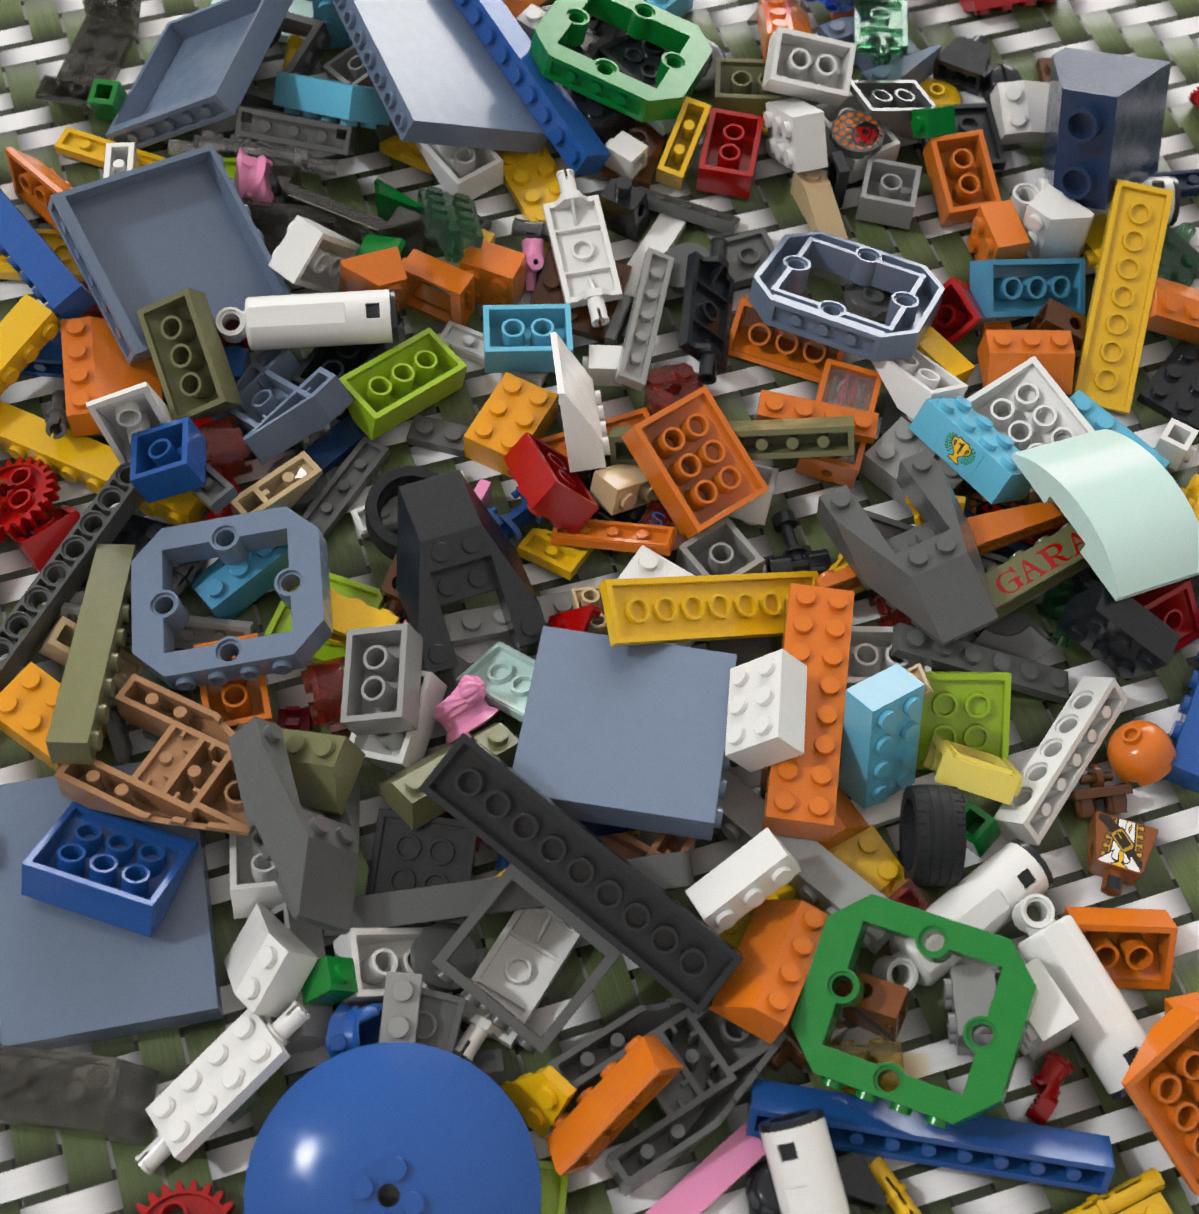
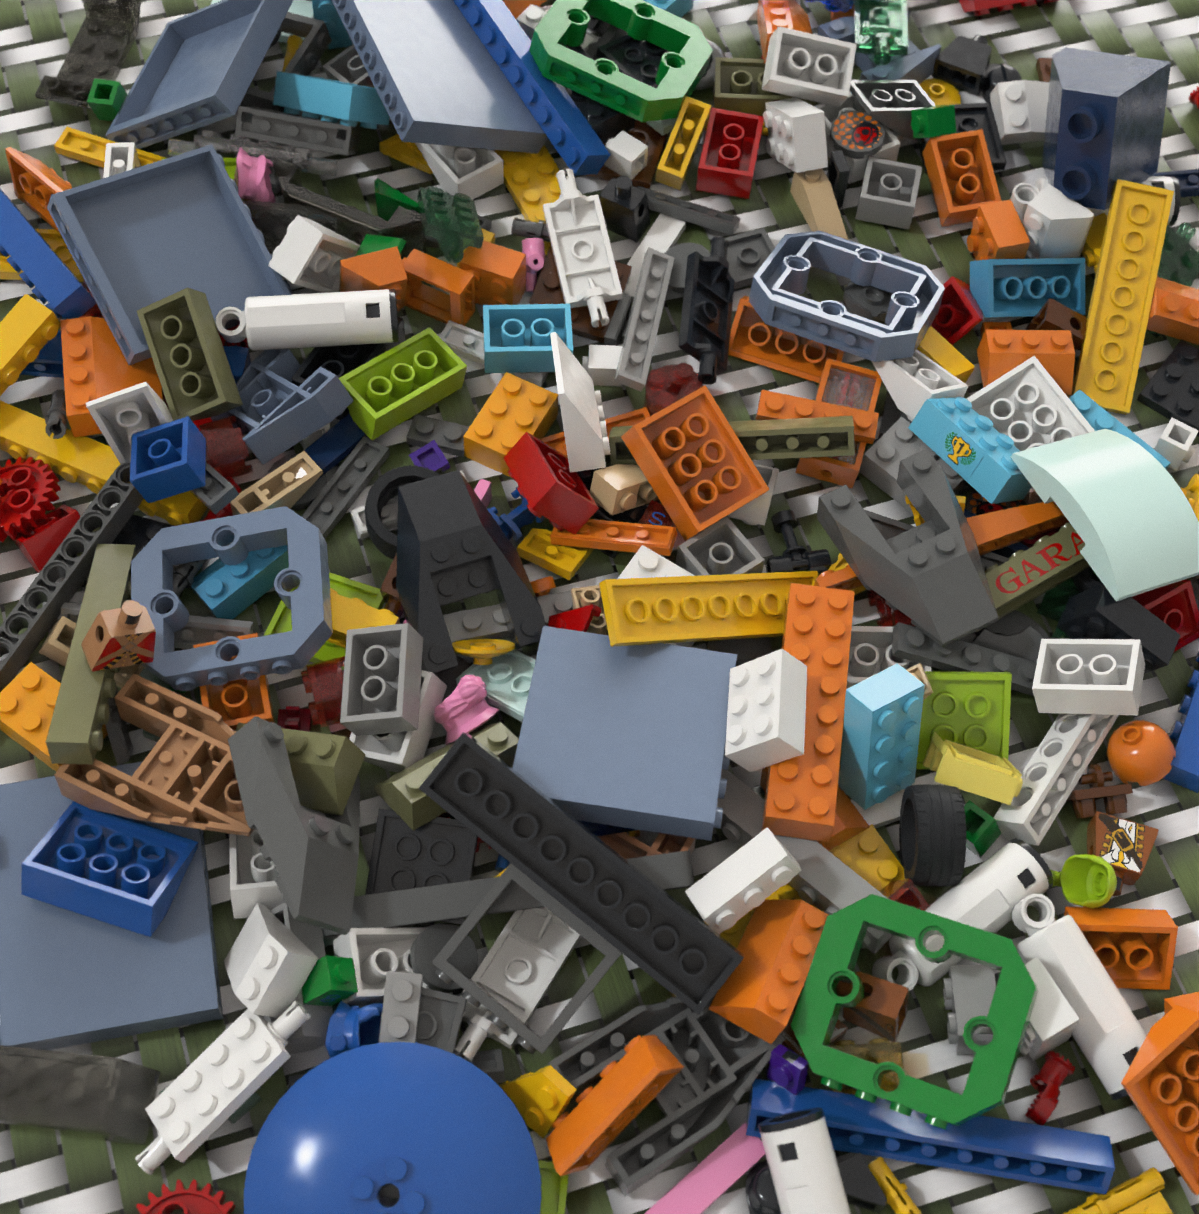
(120, 638): none -> medium nougat torso
(430, 457): none -> dark purple plate
(483, 649): none -> yellow dish
(543, 586): none -> orange tile
(787, 1069): none -> dark purple plate
(1086, 880): none -> lime hair
(1089, 676): none -> white brick

